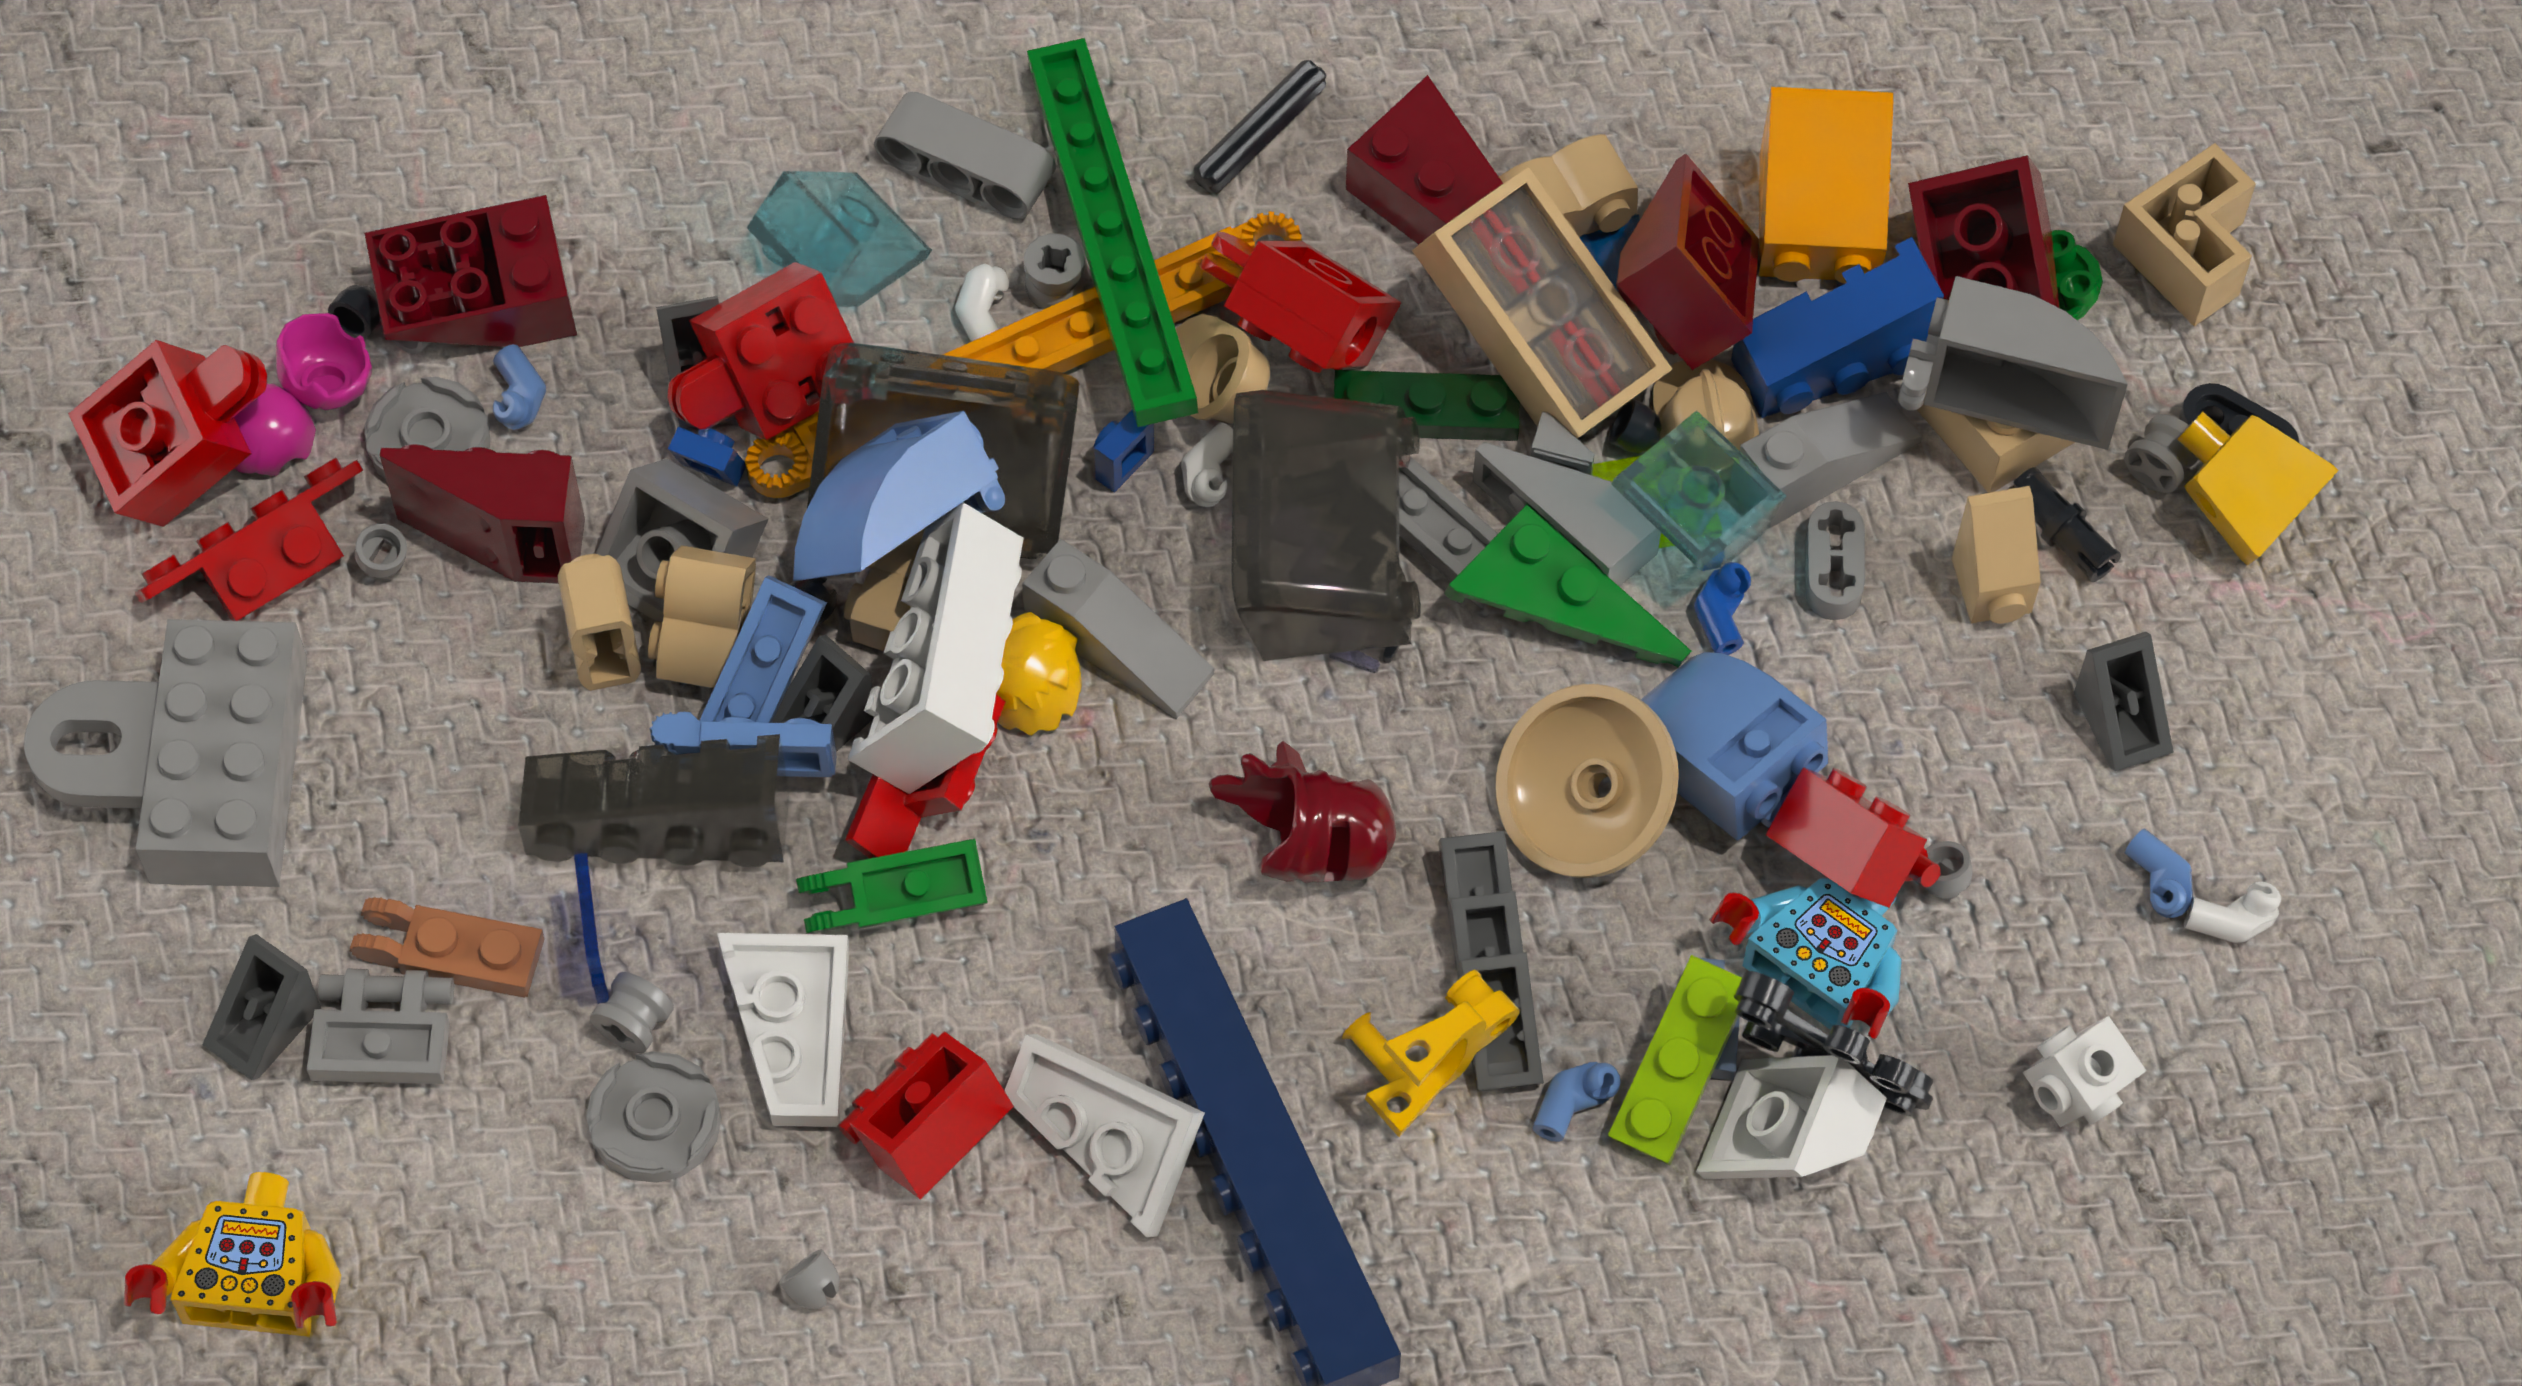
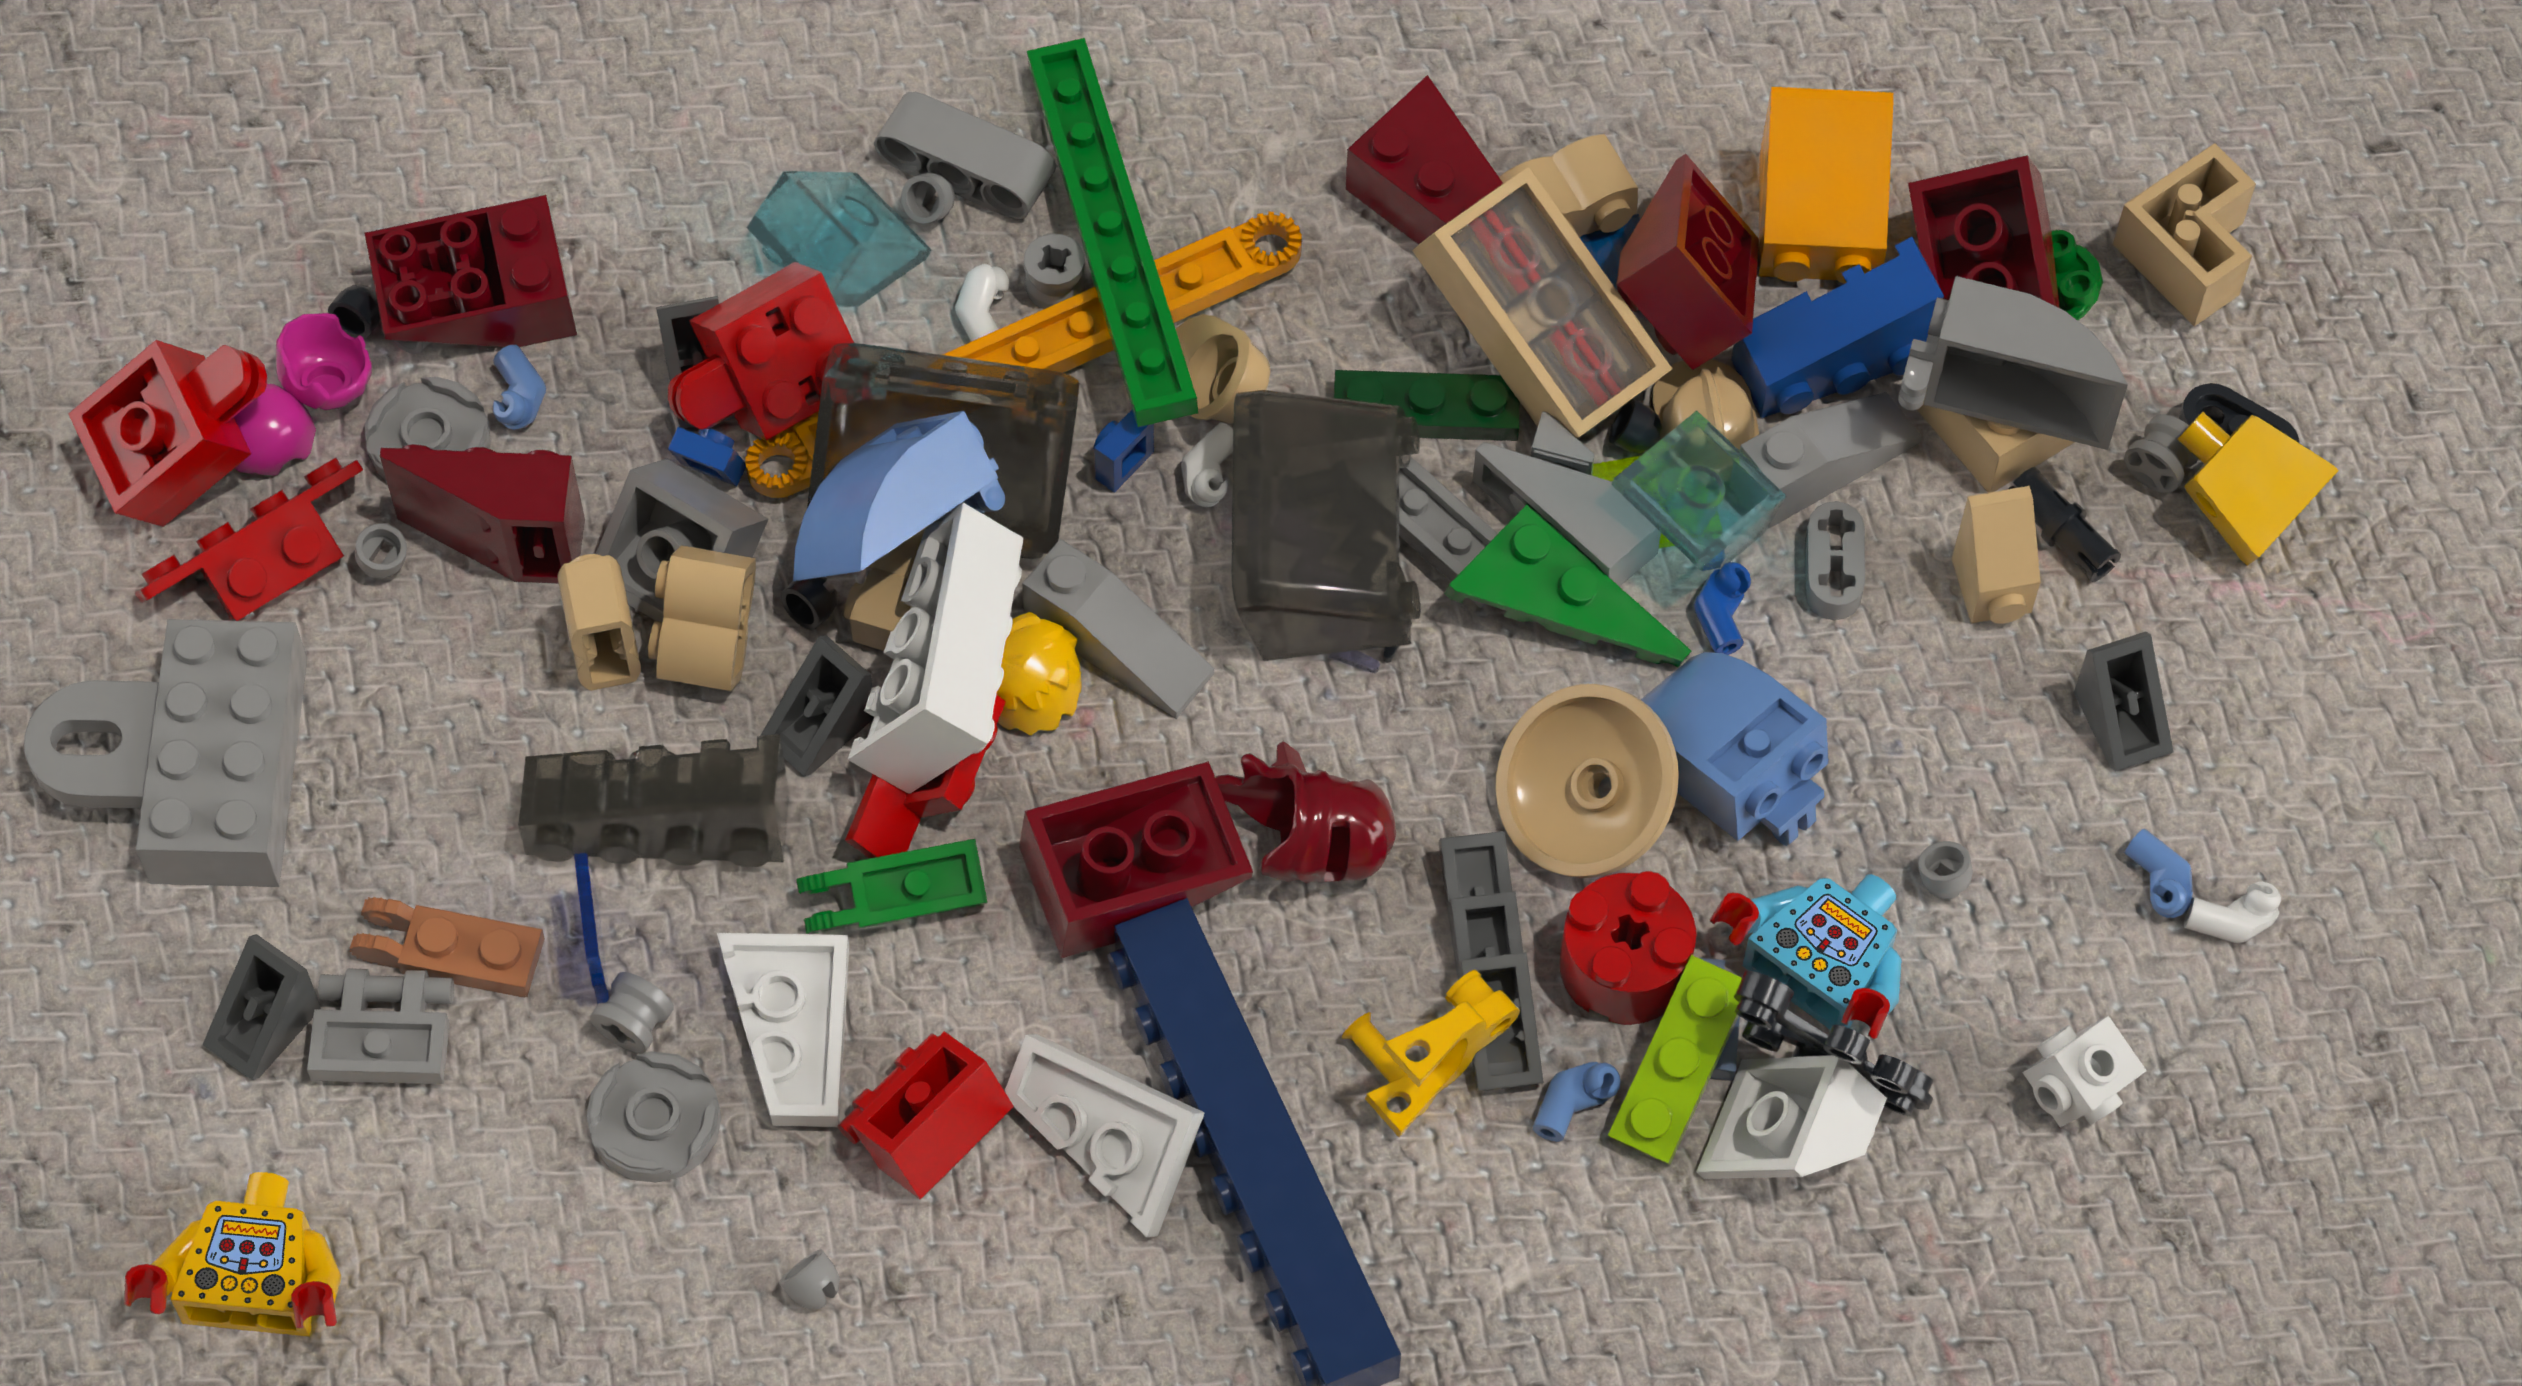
(765, 654): medium blue plate -> none
(805, 743): medium blue hinge -> none
(920, 191): none -> light grey hinge
(1130, 853): none -> dark red slope
(1259, 126): black axle -> none
(1302, 300): red brick -> none
(1626, 946): none -> red brick
(1850, 838): red brick -> none

